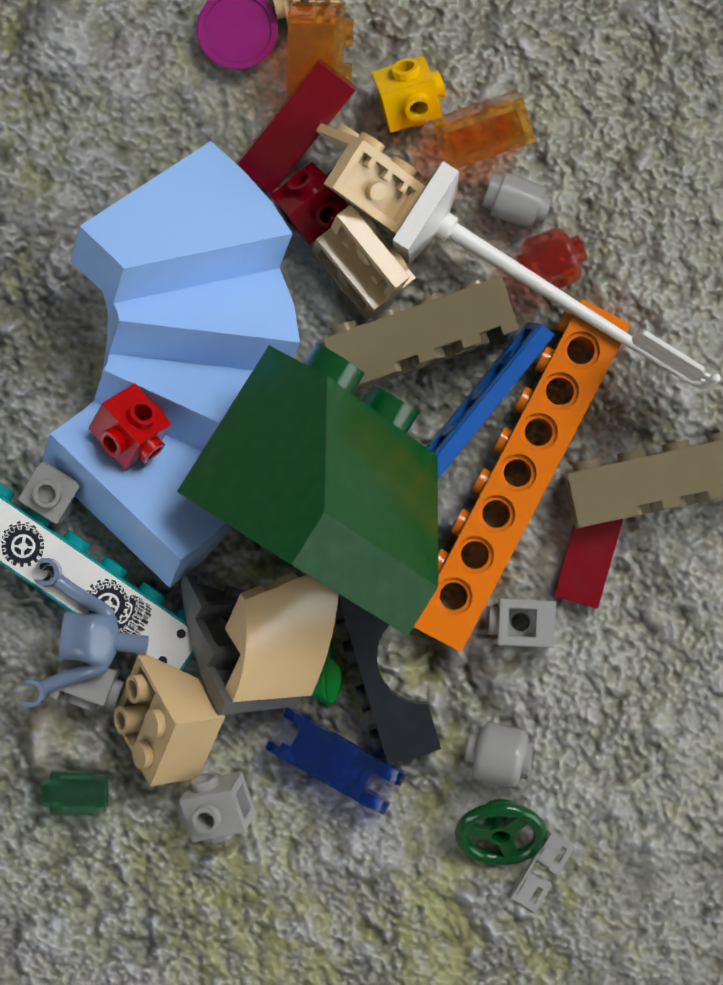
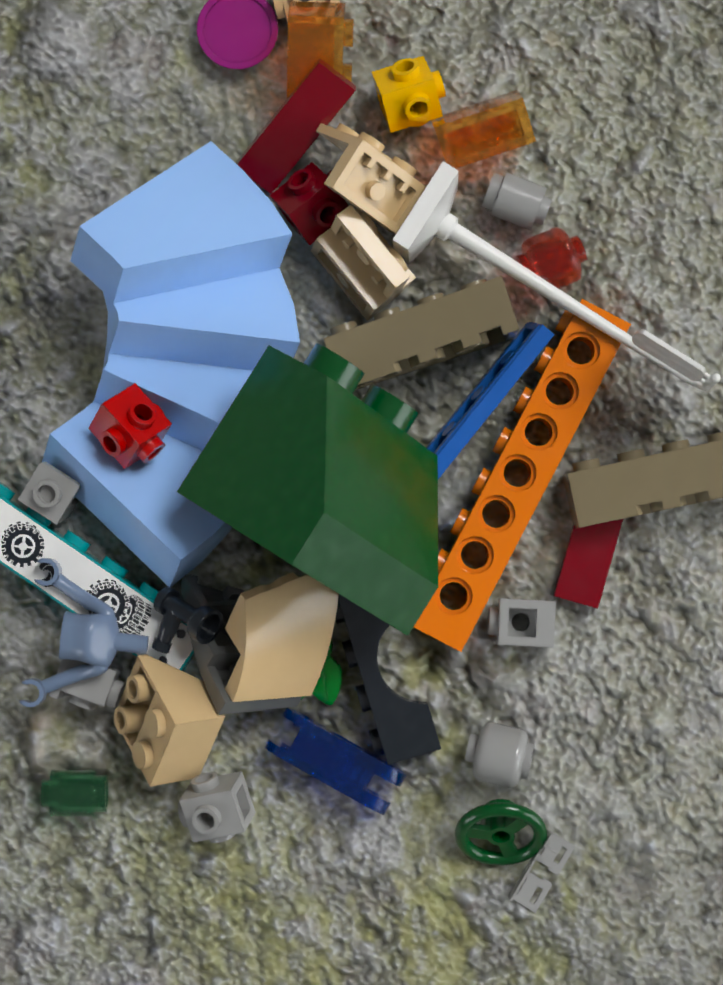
(202, 622): none -> black piece

